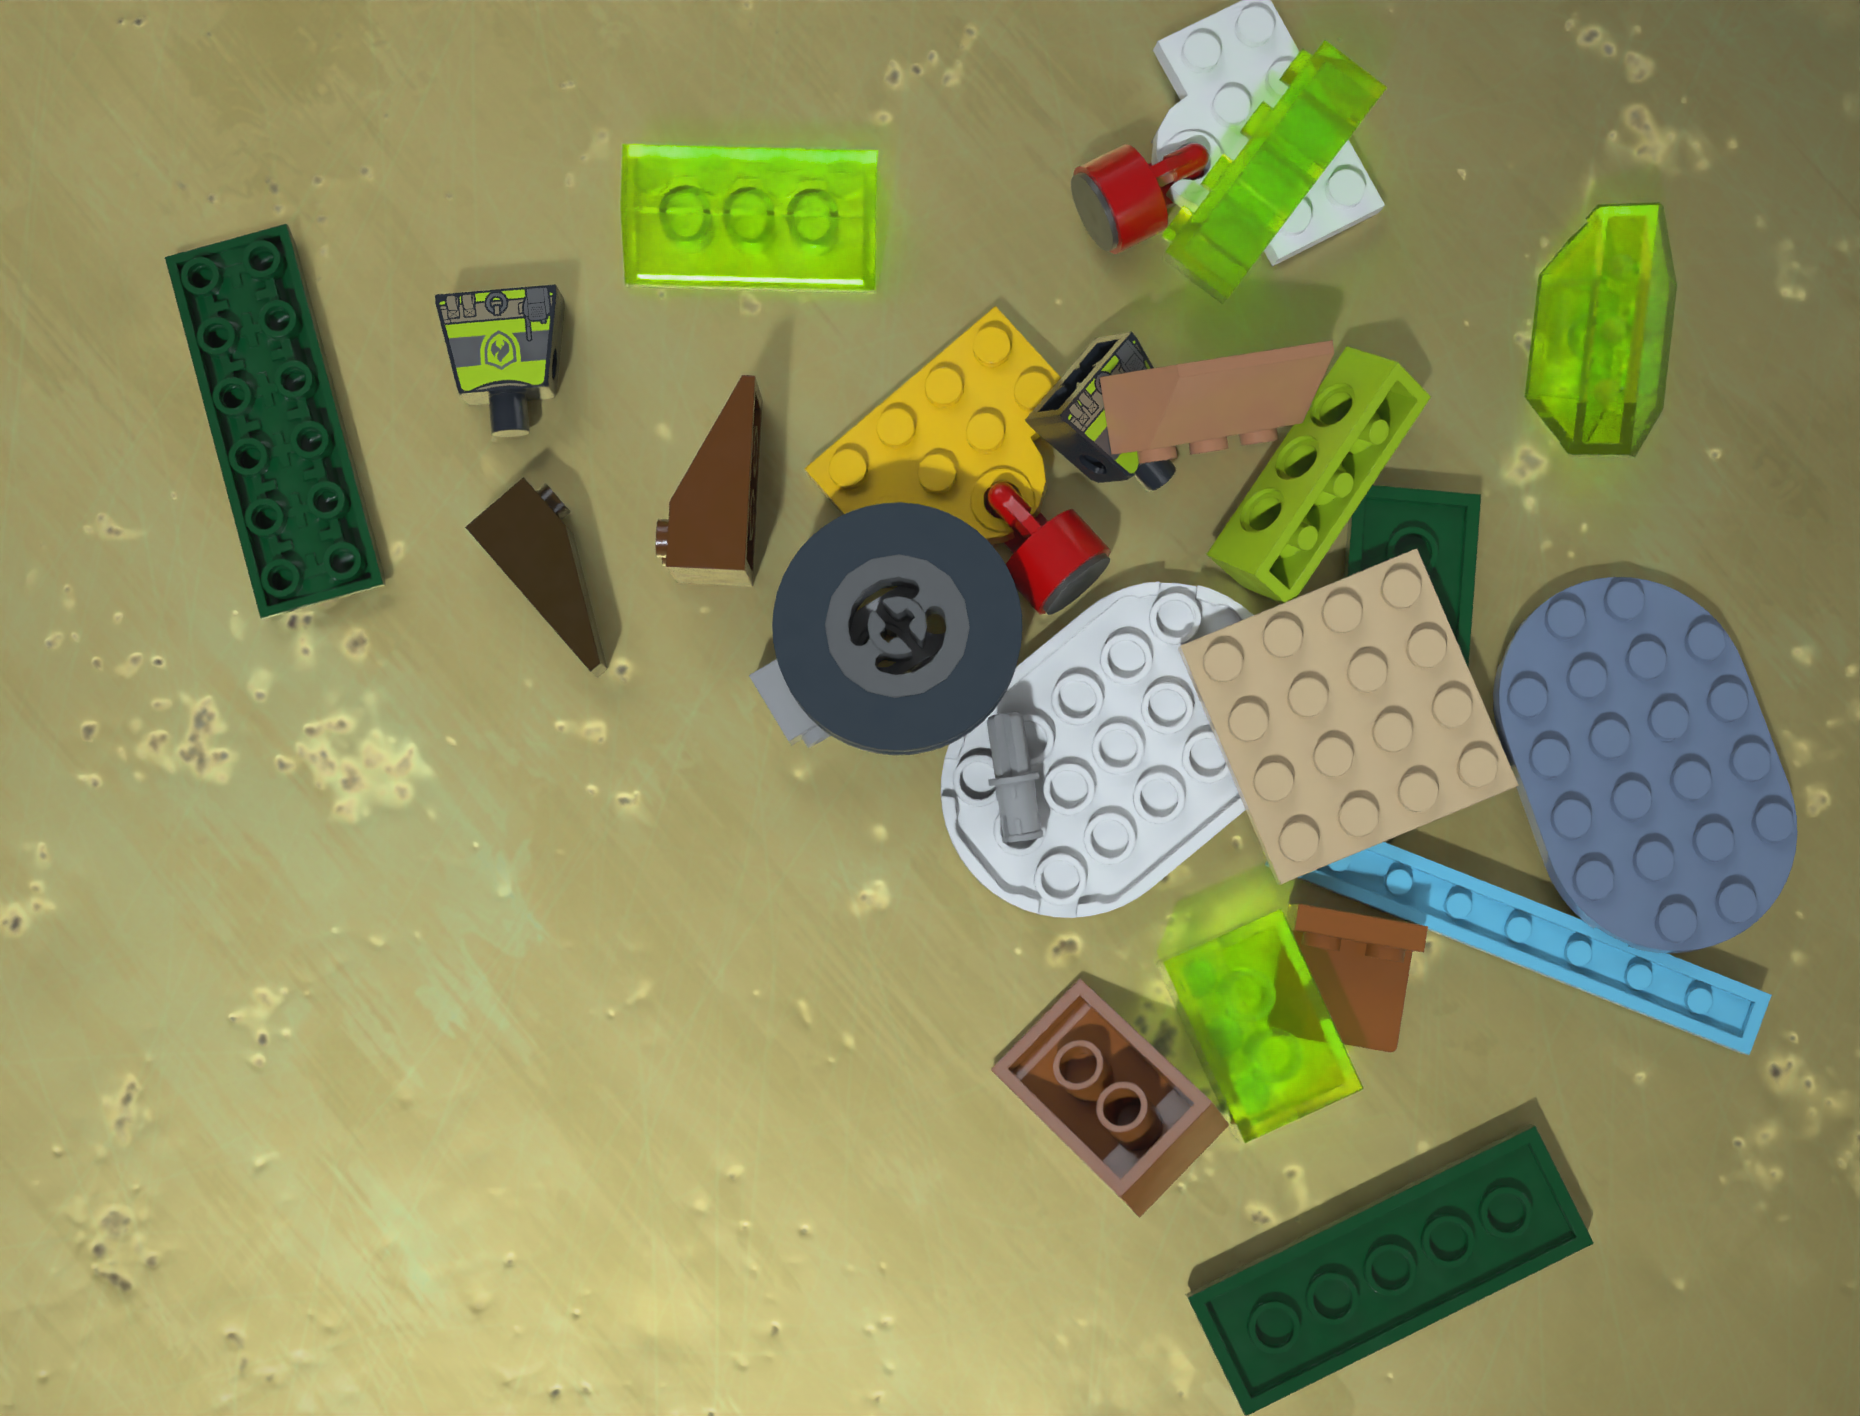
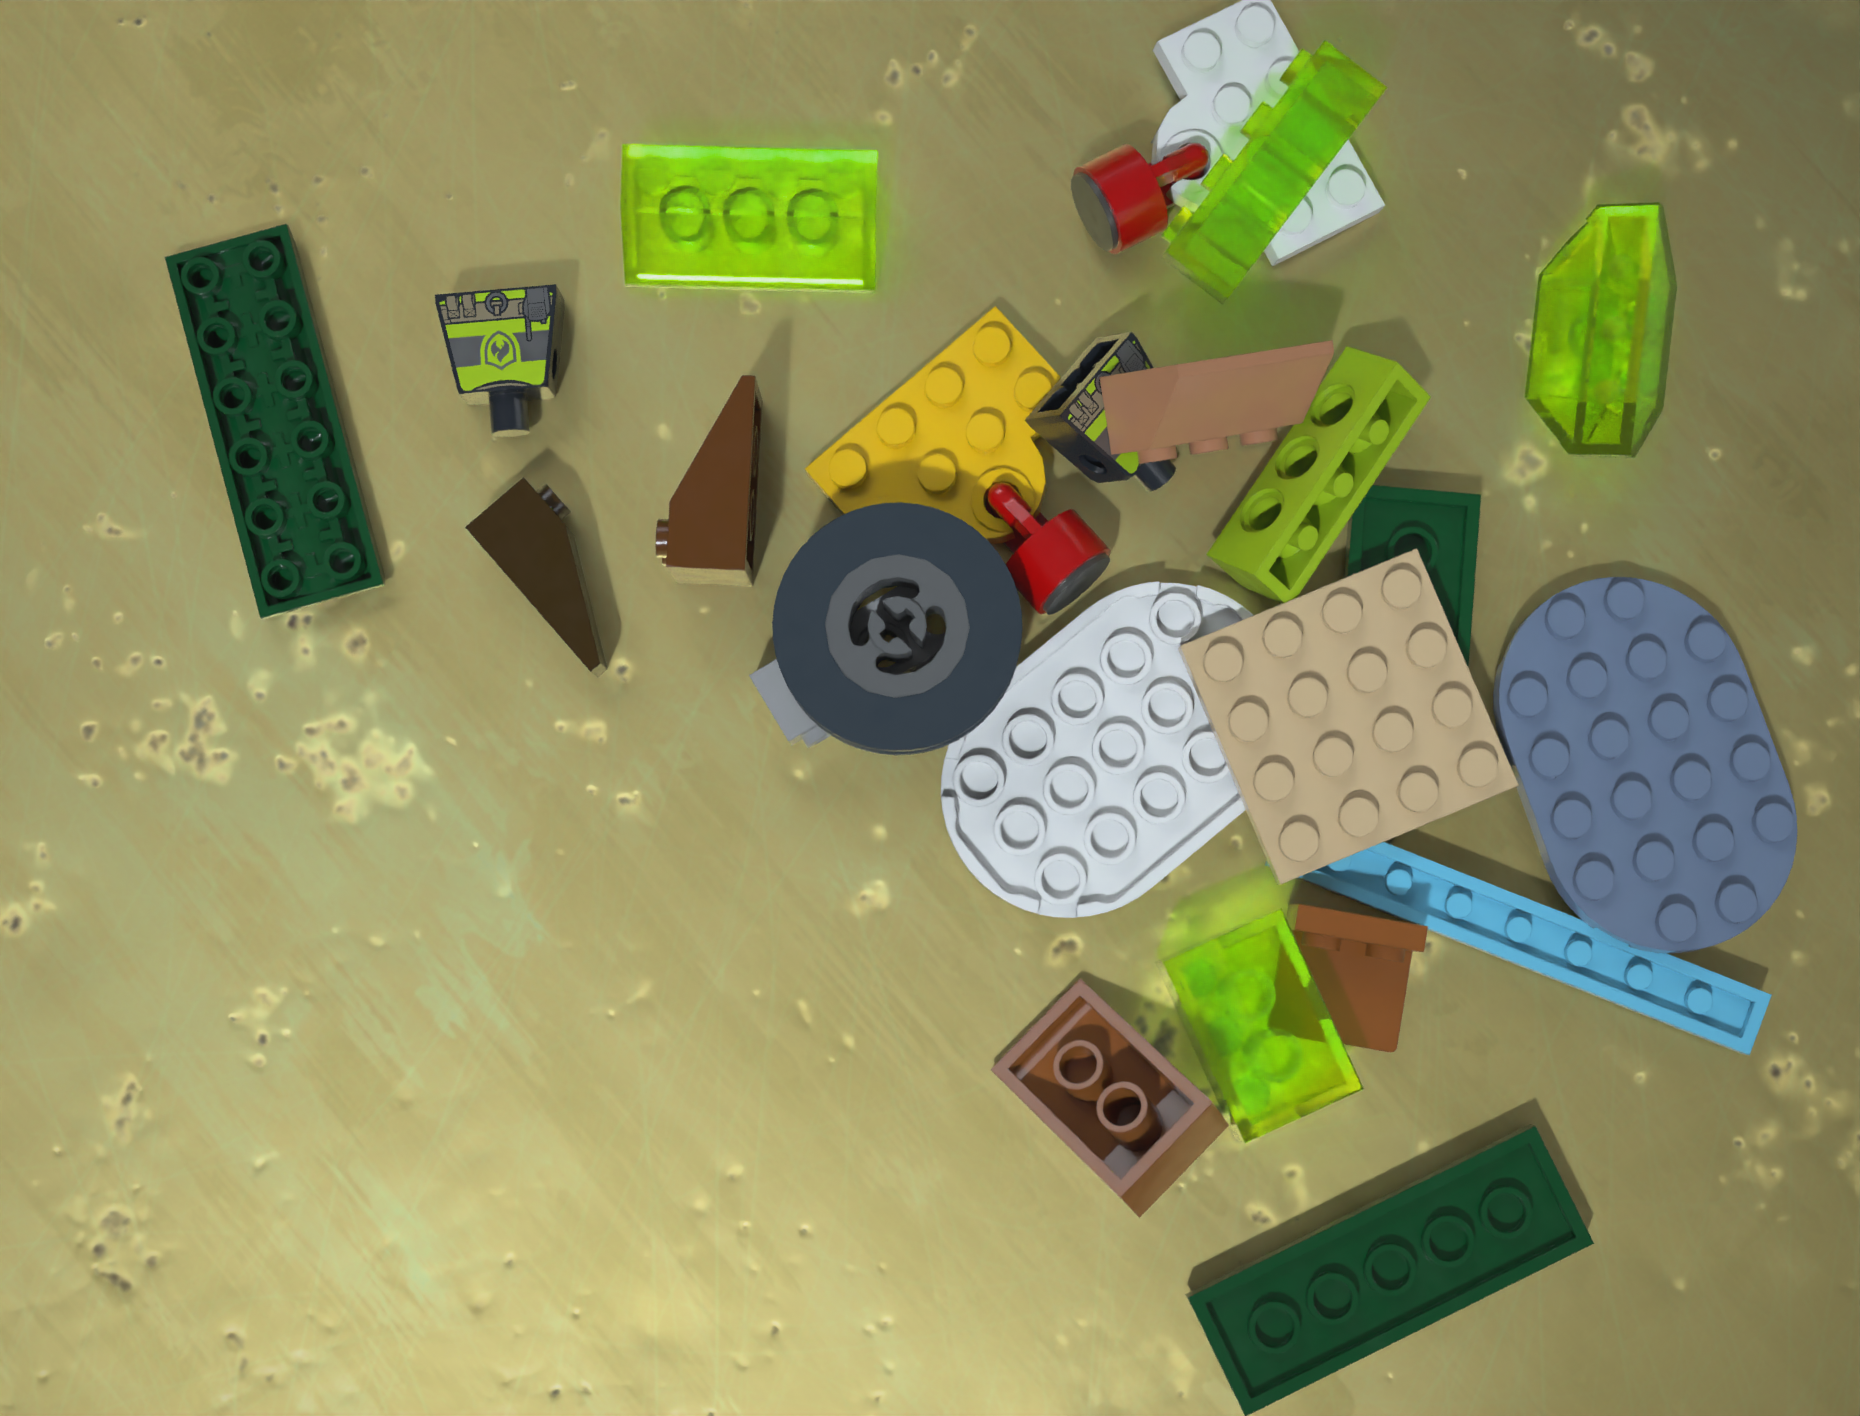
(1013, 778): light grey axle -> none

